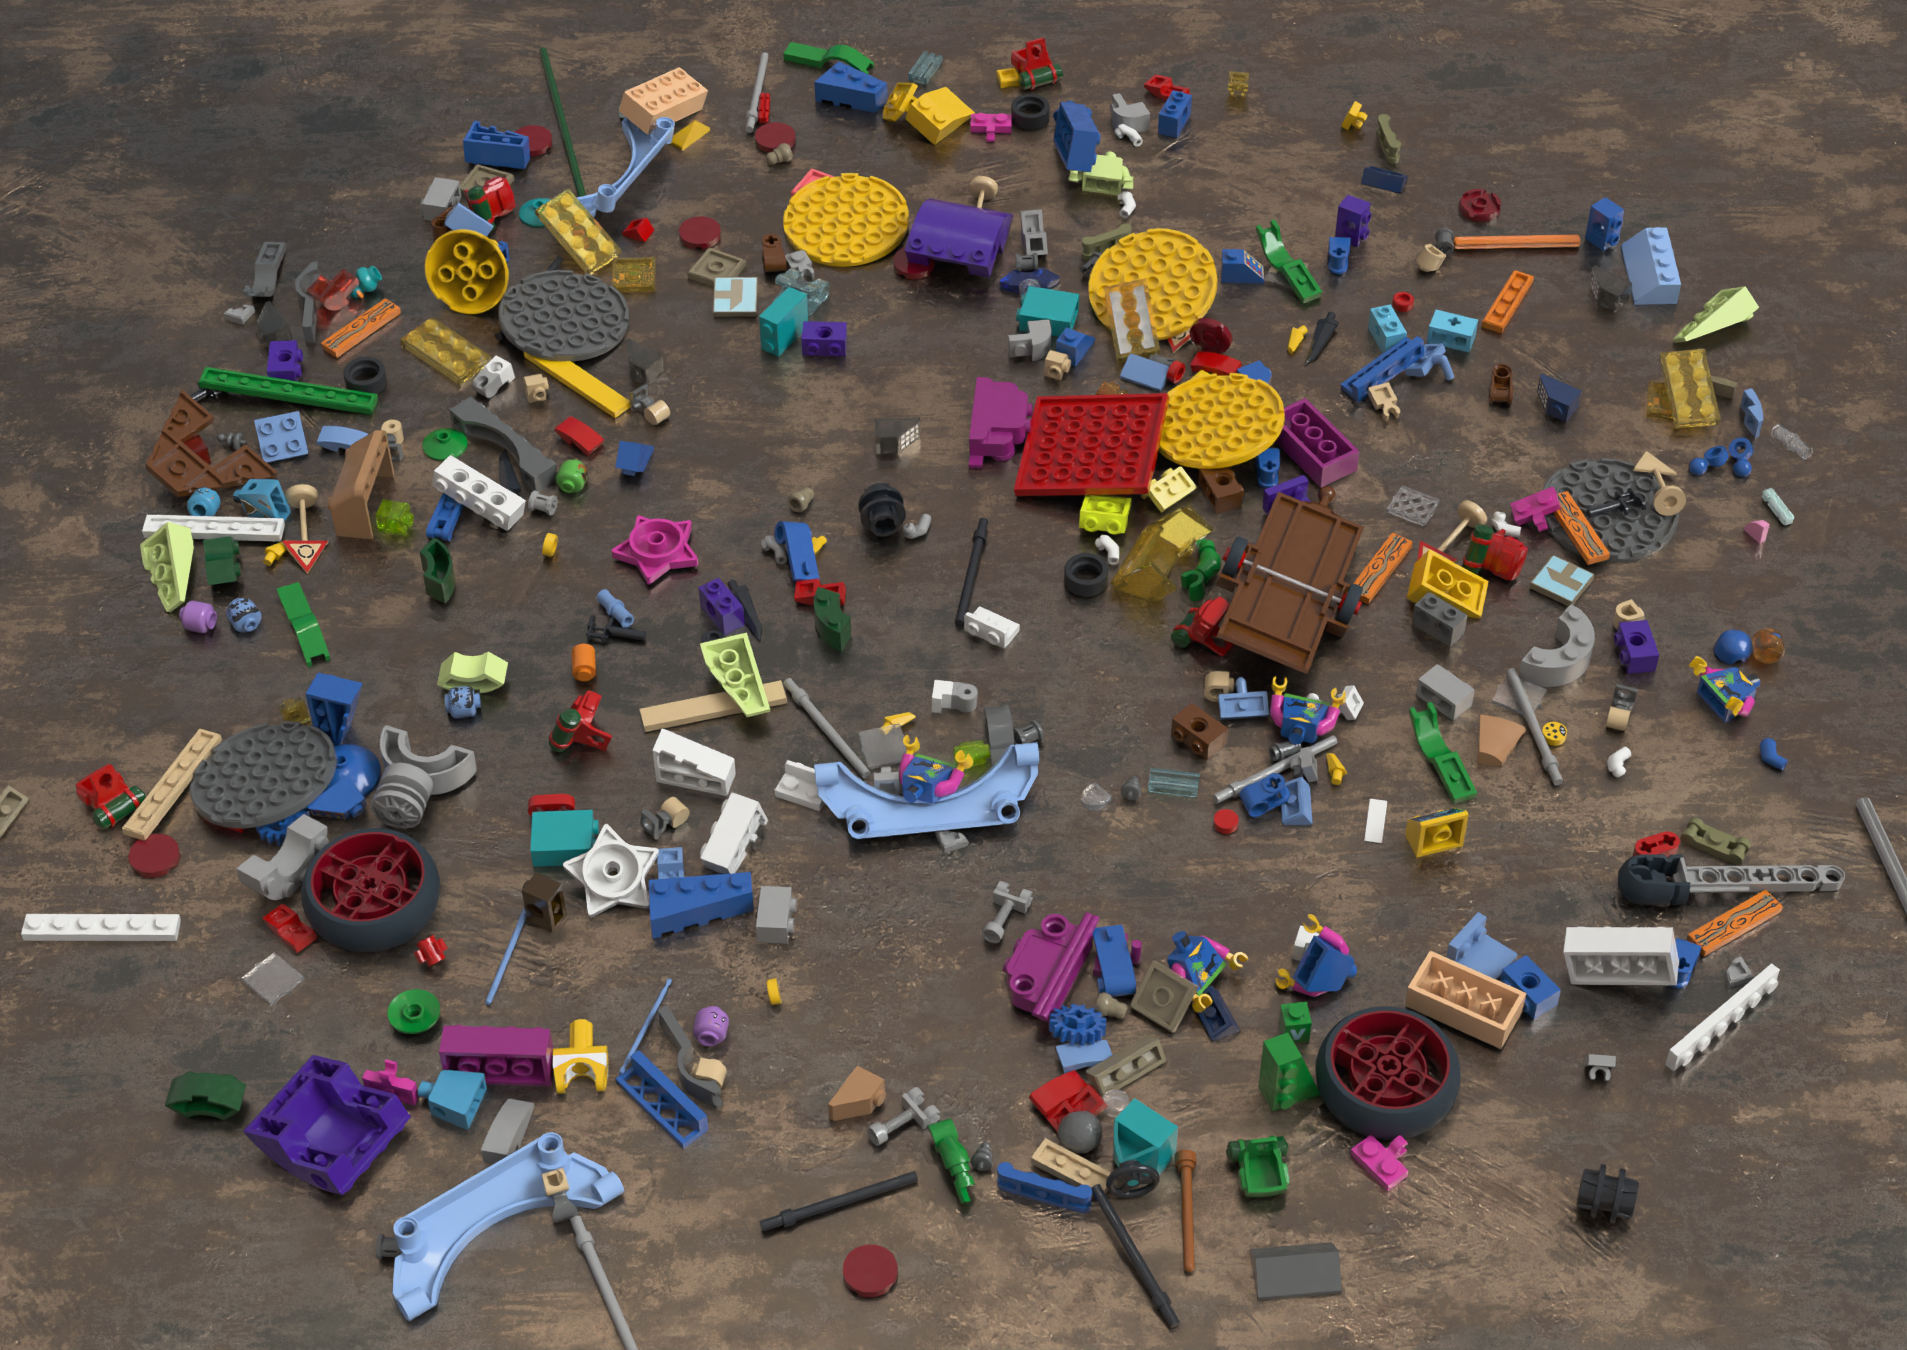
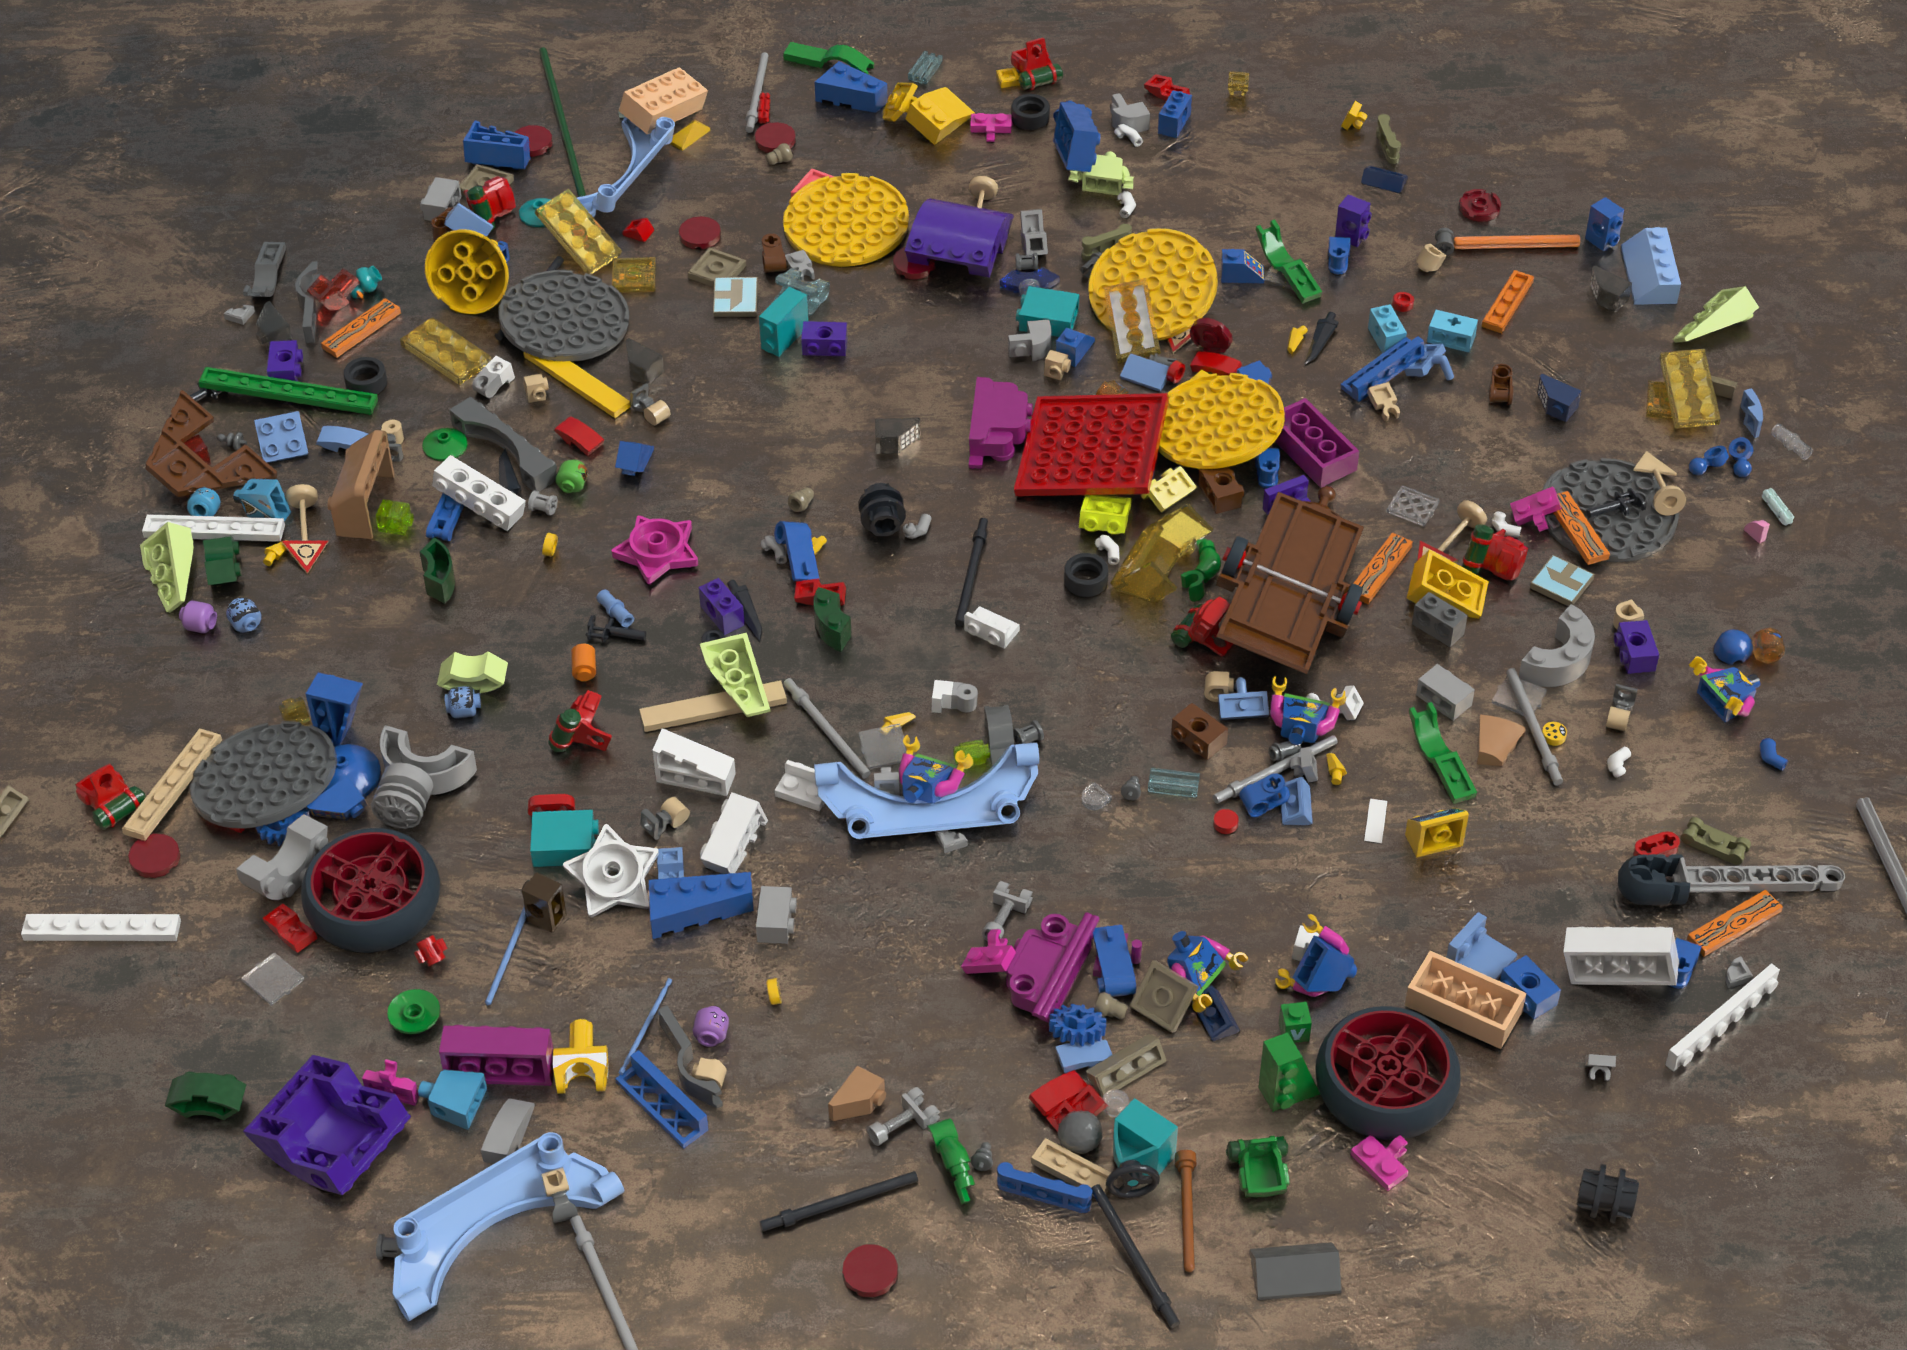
(303, 622): green piece -> none
(993, 958): none -> dark pink plate

